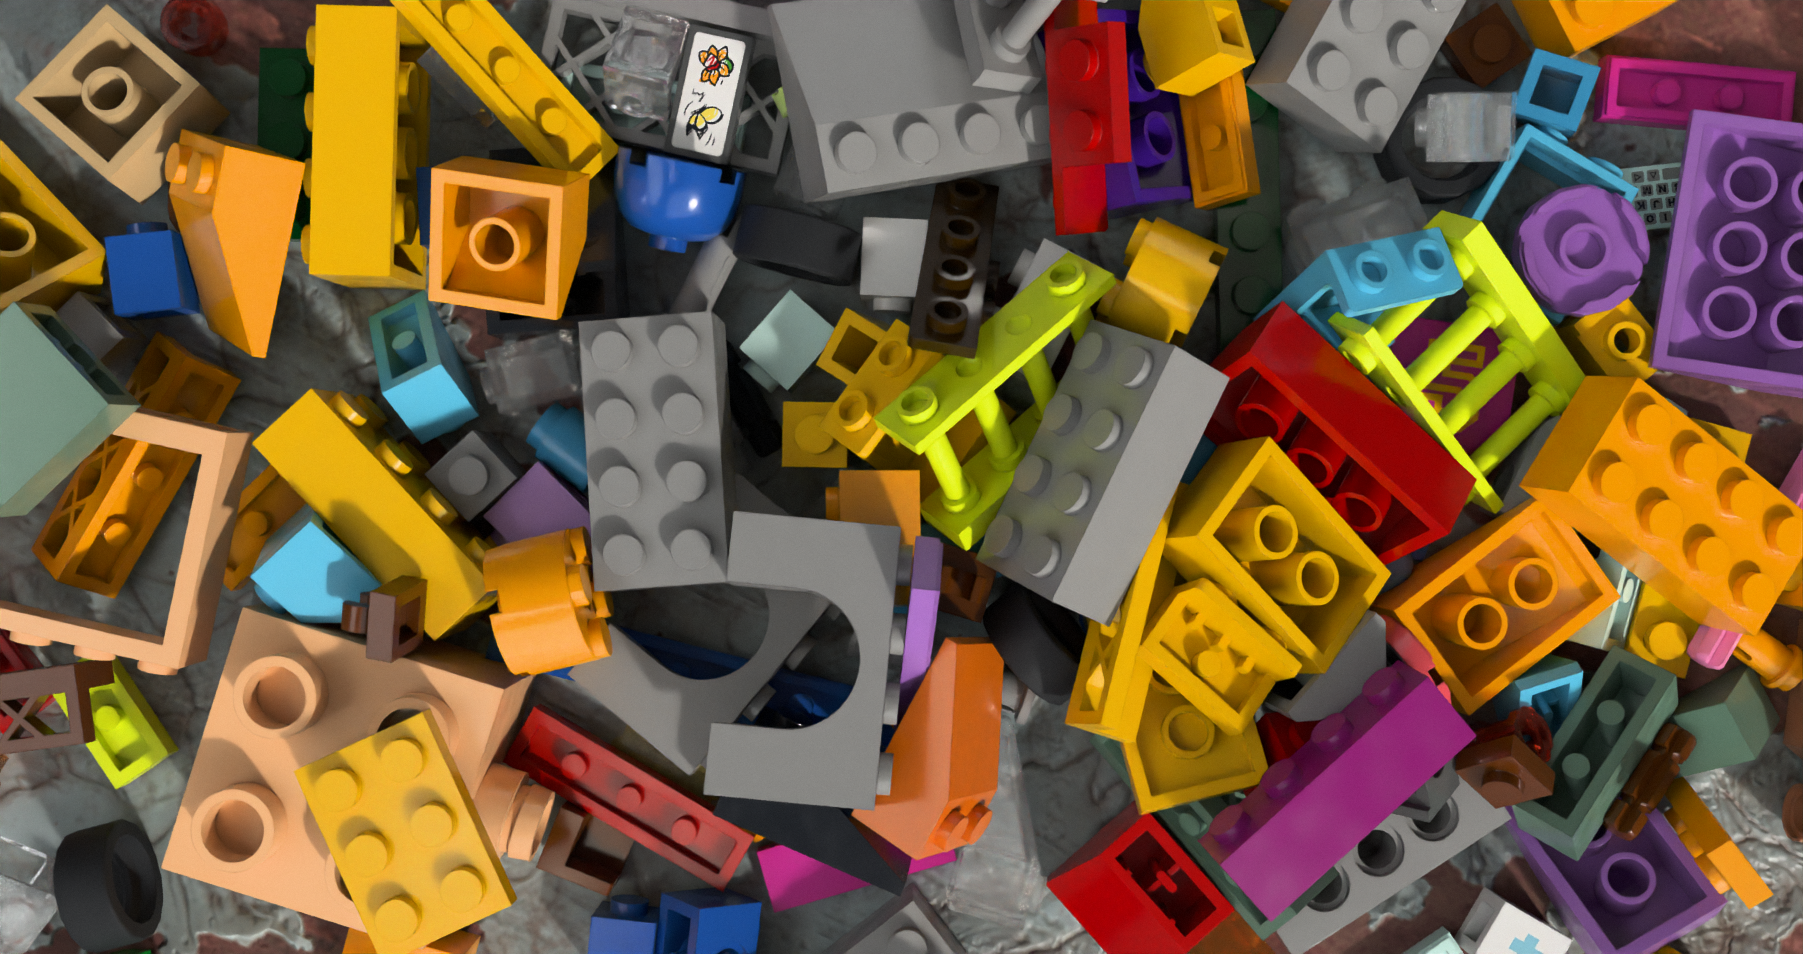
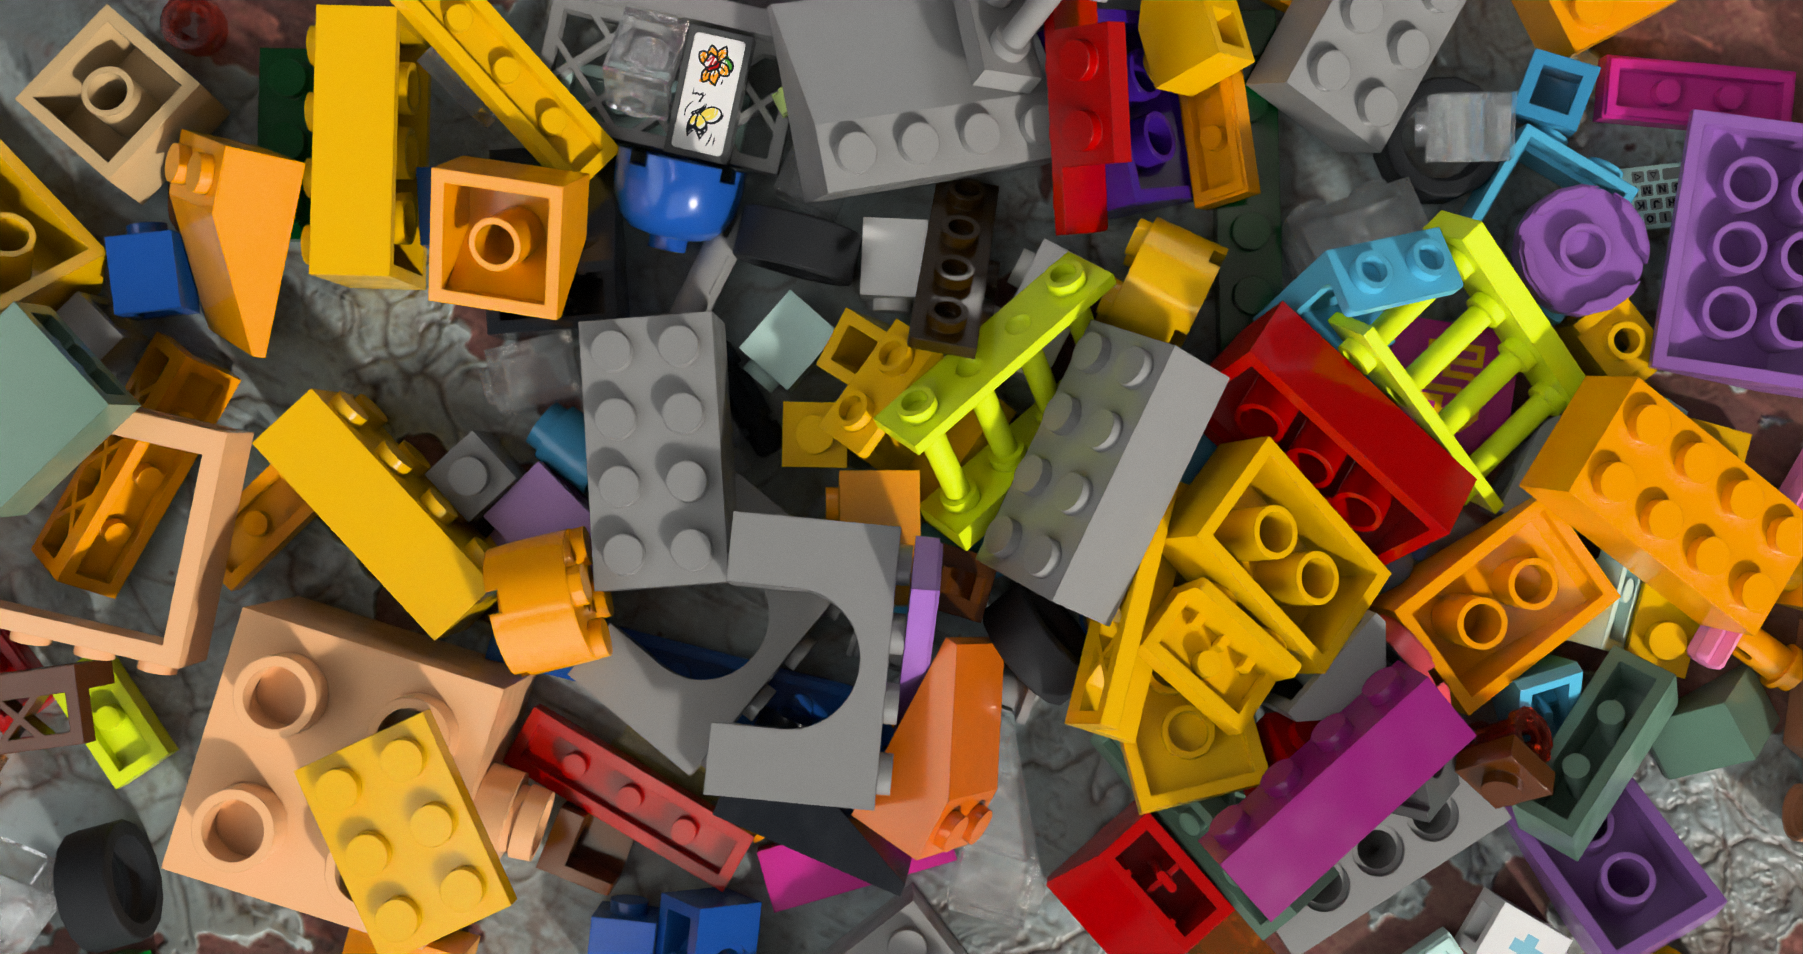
(309, 571): medium azure slope -> none
(390, 617): reddish brown tile -> none
(421, 368): medium azure slope -> none
(1485, 47): reddish brown plate -> none
(1649, 781): reddish brown axle -> none
(1712, 845): light orange plate -> none

